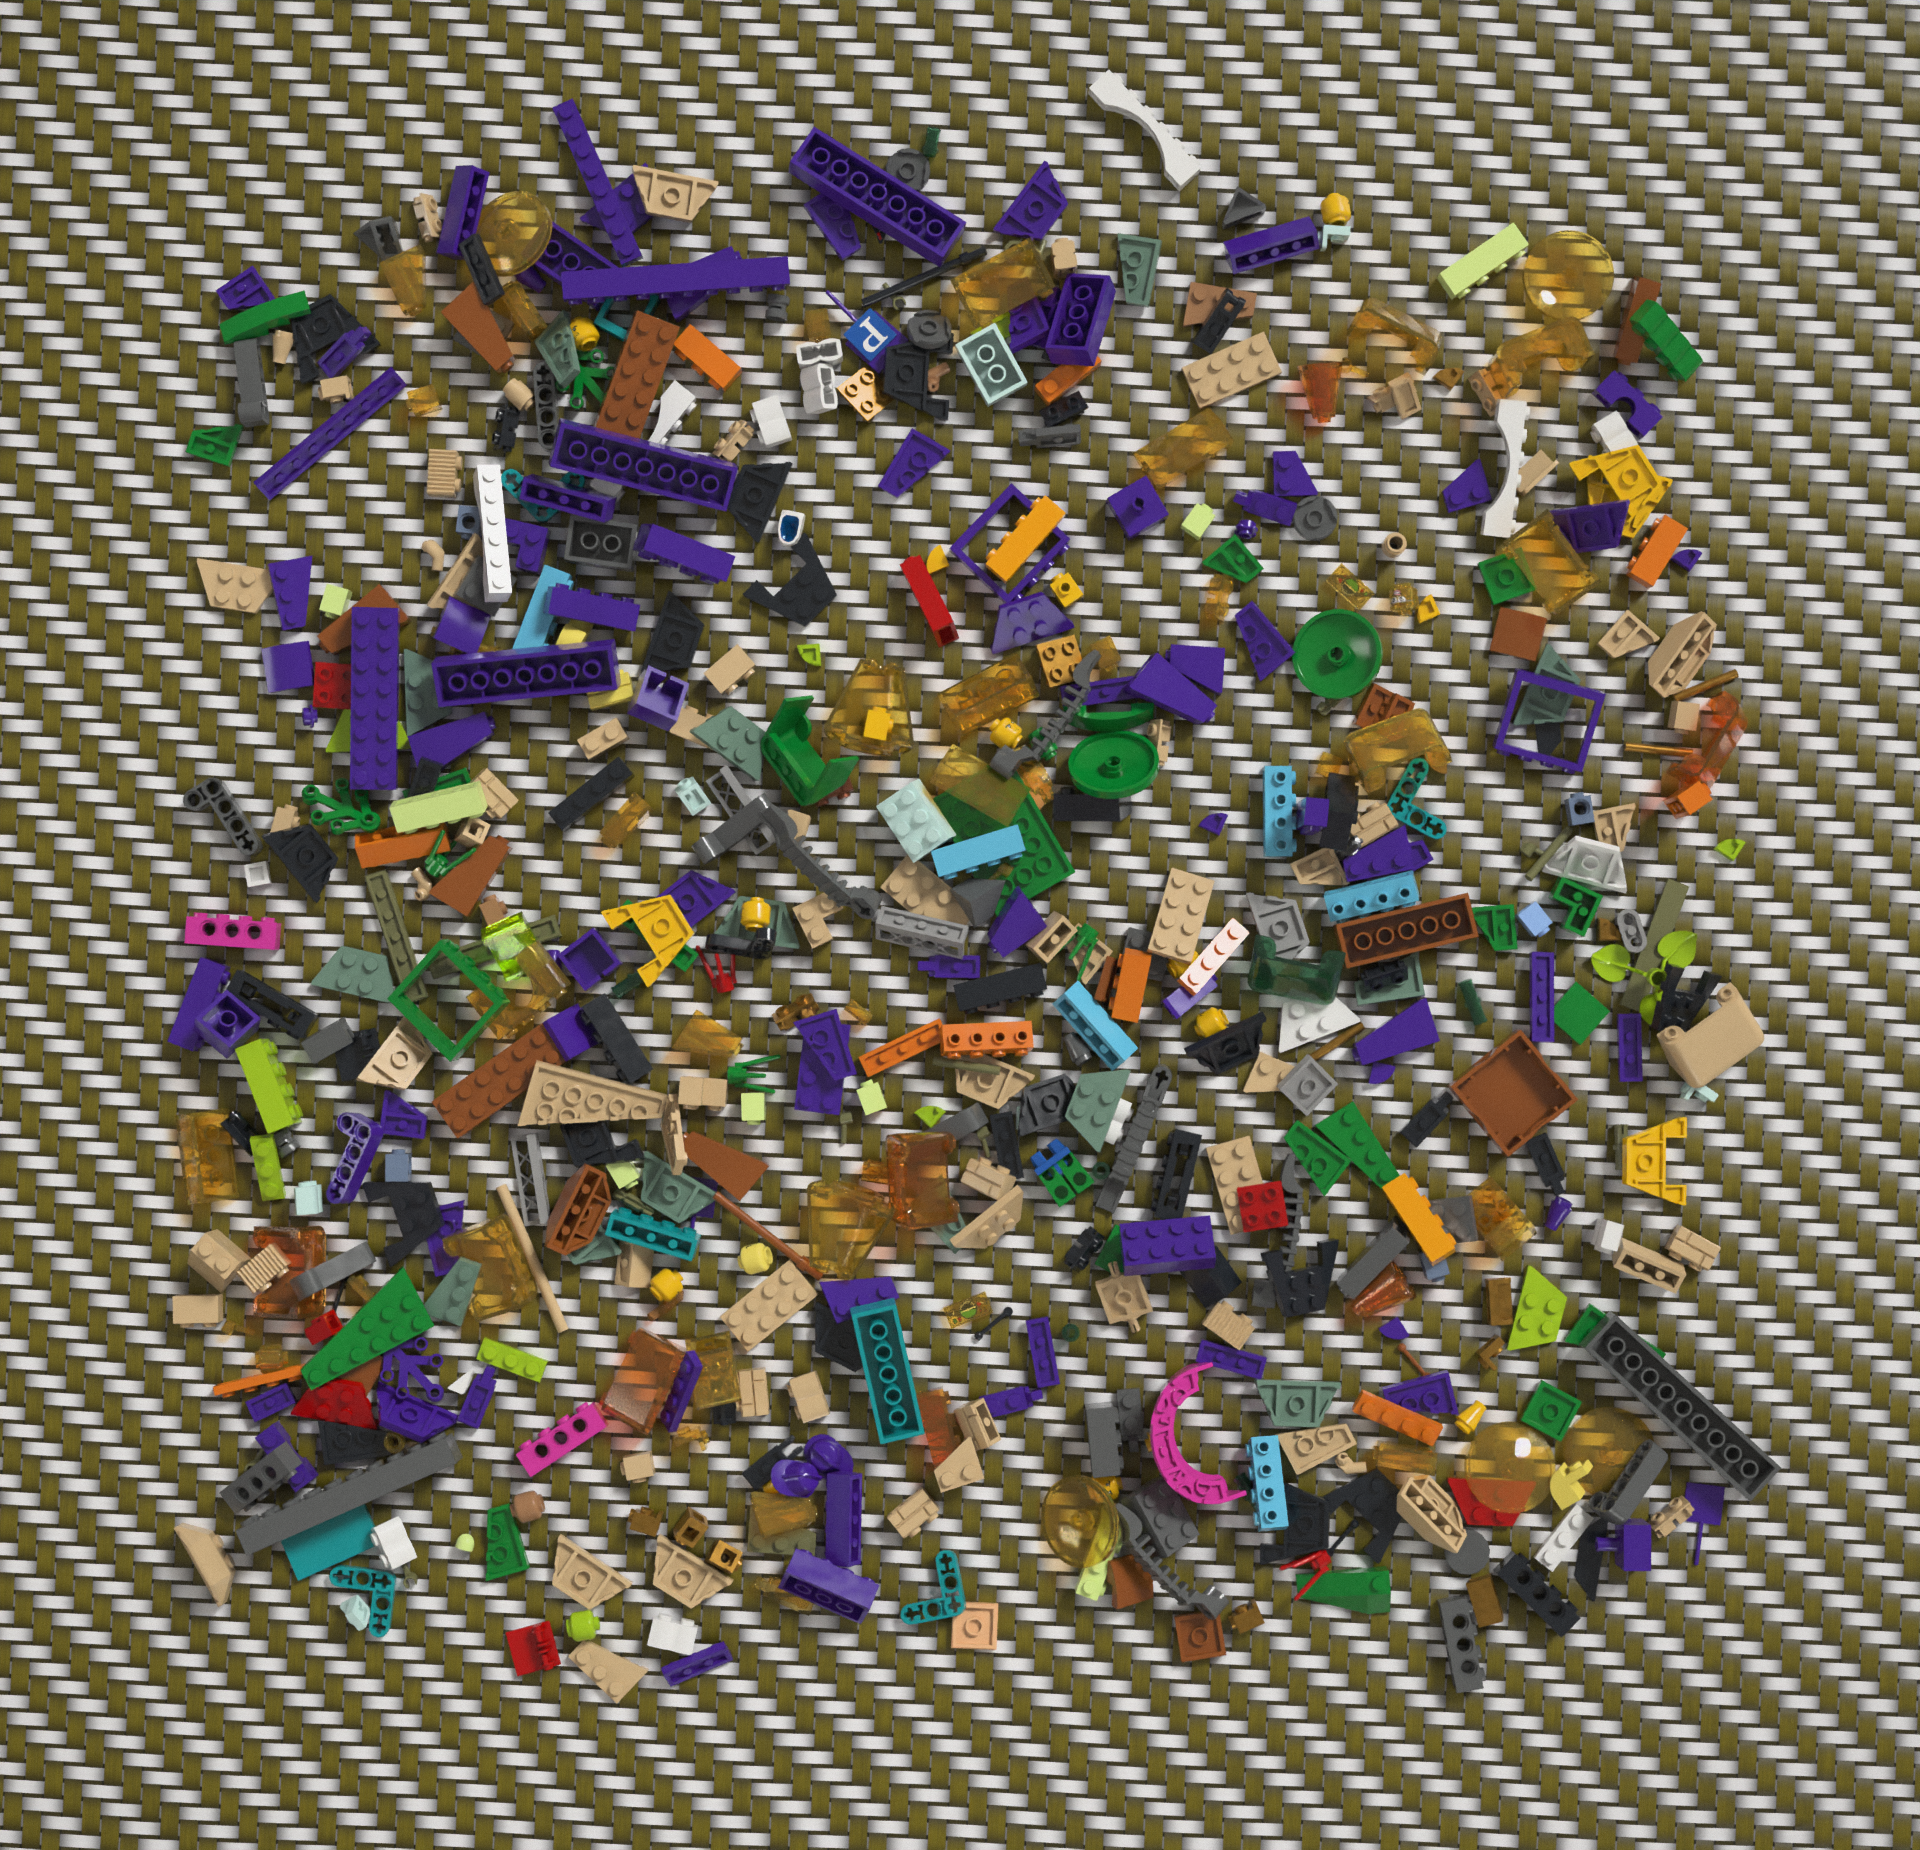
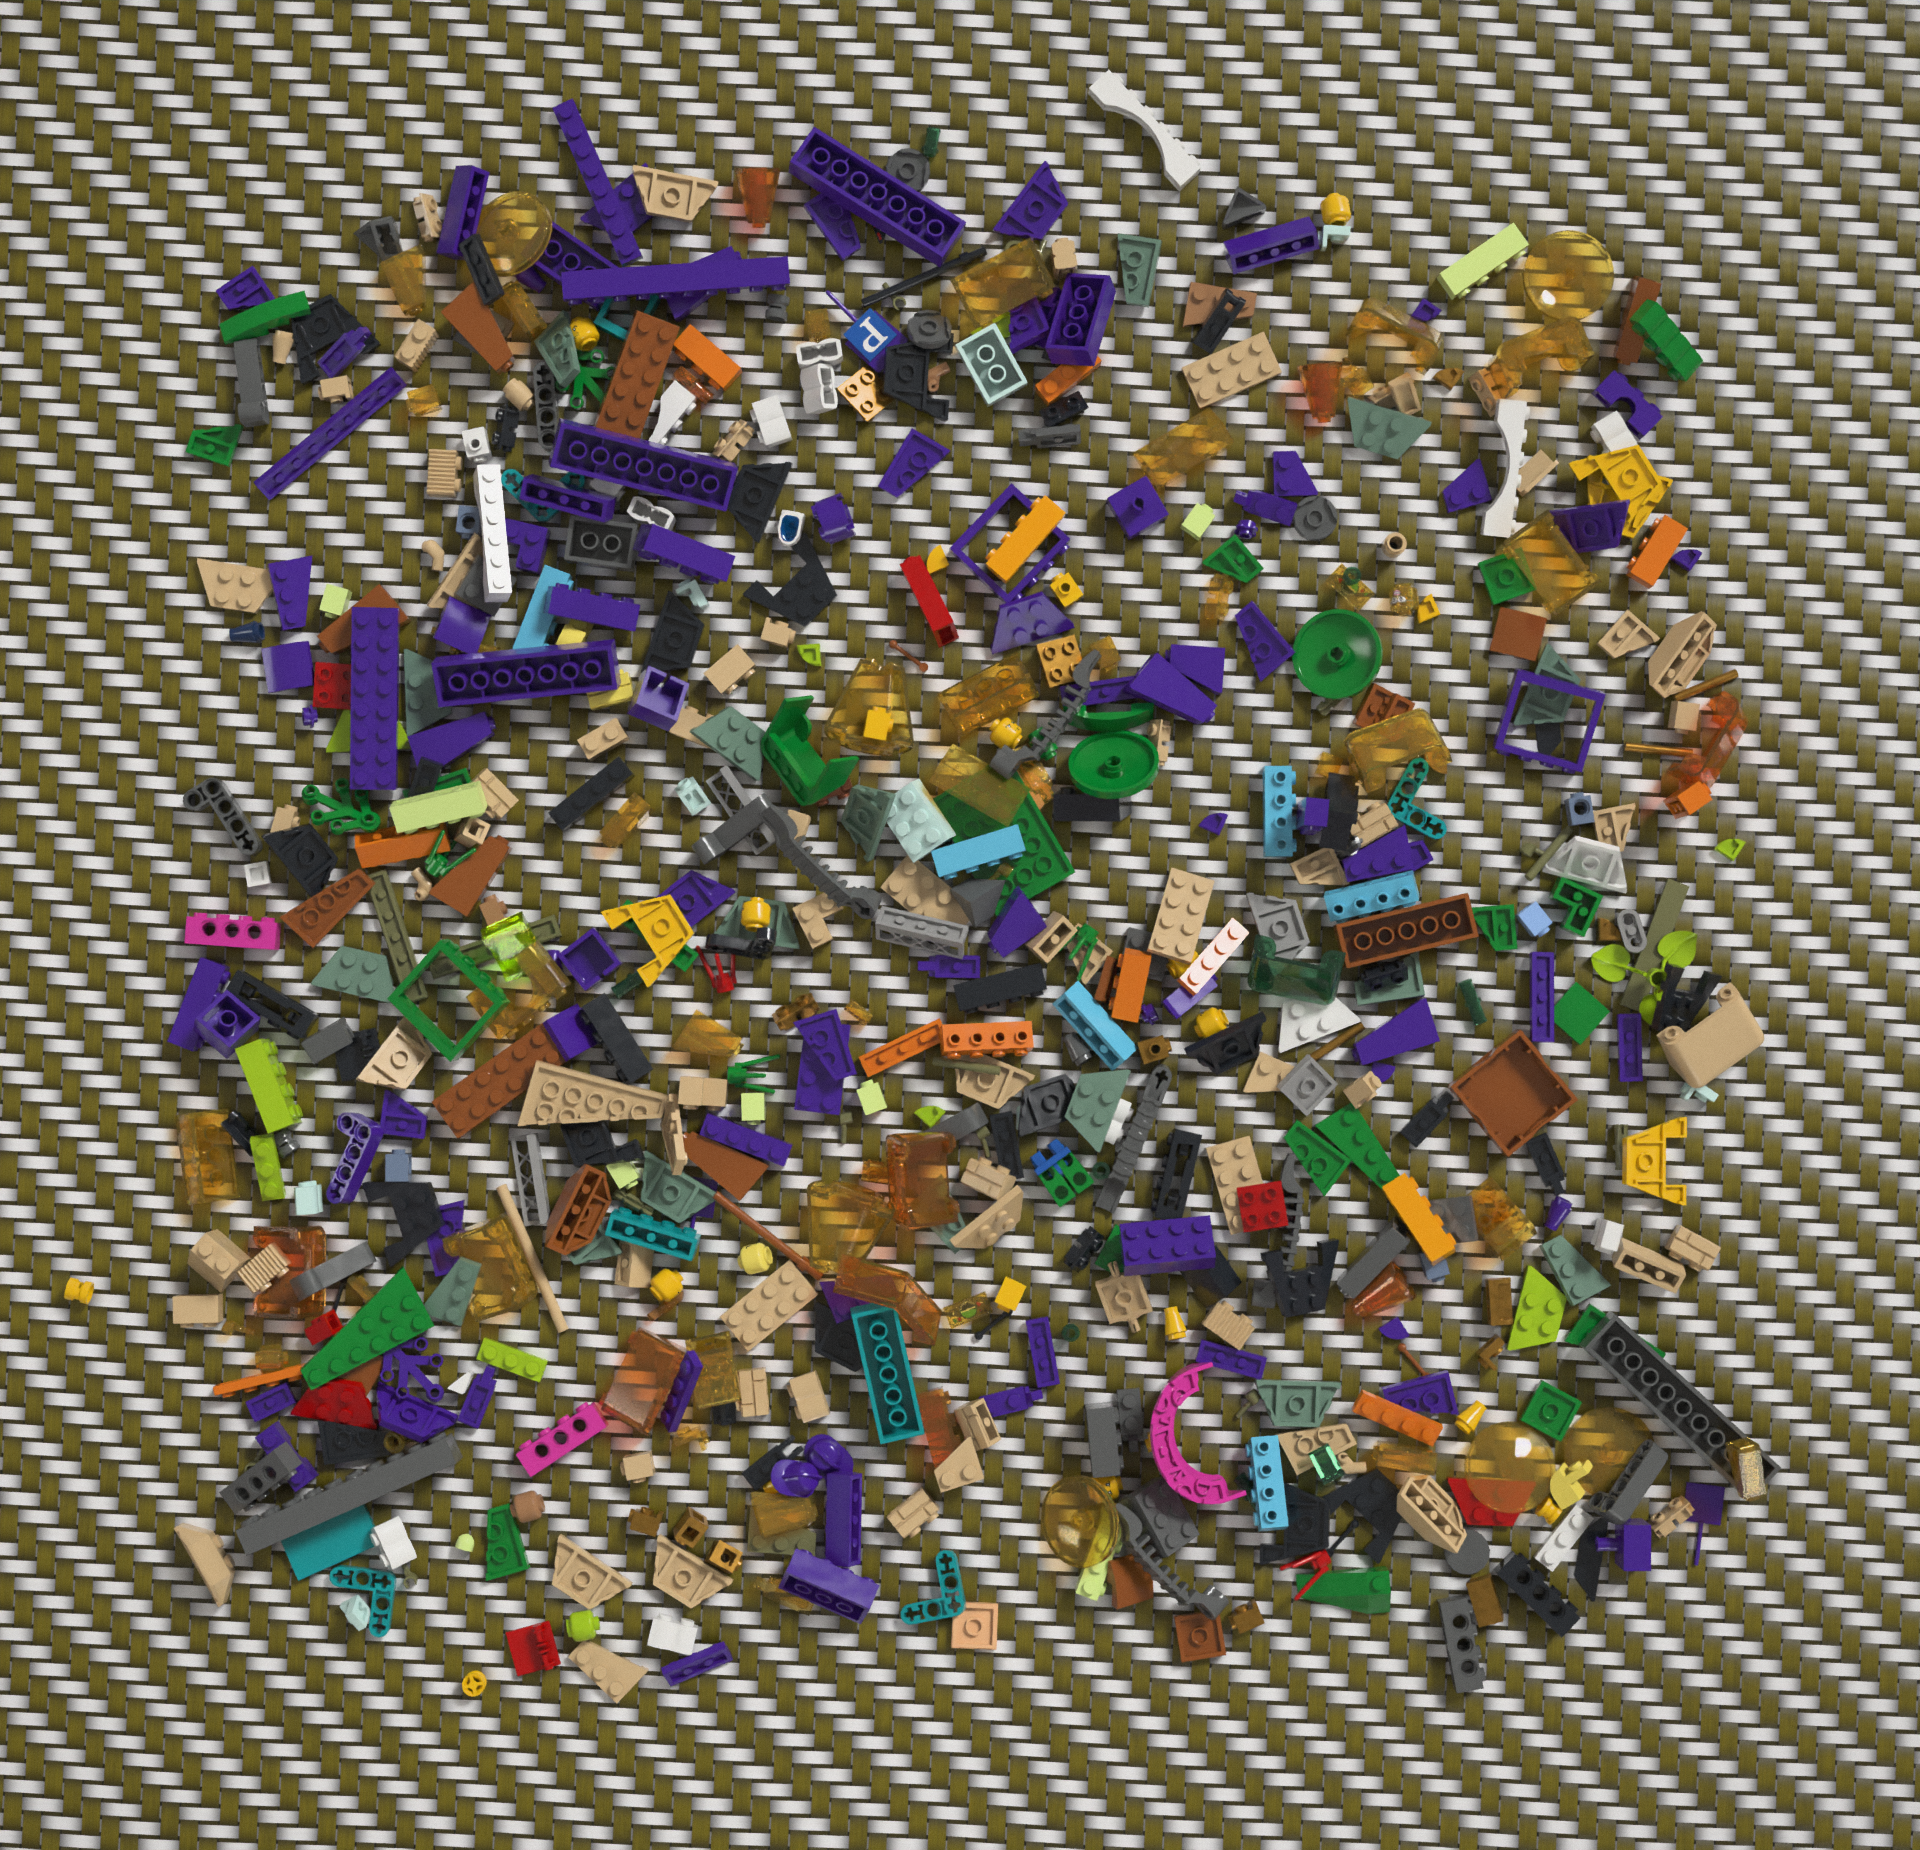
(79, 1290): none -> yellow wheel
(250, 632): none -> dark blue cone
(325, 909): none -> dark orange wing
(417, 345): none -> tan brick
(472, 1687): none -> yellow wheel
(477, 444): none -> white brick
(645, 513): none -> white brick
(693, 385): none -> clear orange axle
(697, 596): none -> light aqua bracket
(746, 1139): none -> dark purple brick
(758, 193): none -> clear orange cone
(777, 633): none -> tan brick
(834, 519): none -> dark purple brick
(866, 816): none -> sand green wing
(890, 1289): none -> clear orange windscreen
(894, 645): none -> dark orange hinge
(1009, 1294): none -> yellow brick
(1145, 1046): none -> pearl gold brick
(1149, 1014): none -> dark purple plate
(1174, 1324): none -> yellow cone
(1253, 1398): none -> olive hand
(1326, 1465): none -> clear green slope
(1353, 571): none -> clear green pin
(1357, 382): none -> clear yellow bracket
(1362, 1089): none -> tan brick
(1383, 429): none -> sand green wing
(1425, 311): none -> dark purple tile
(1548, 1510): none -> yellow wheel
(1573, 1272): none -> sand green wing
(1746, 1468): none -> clear yellow slope

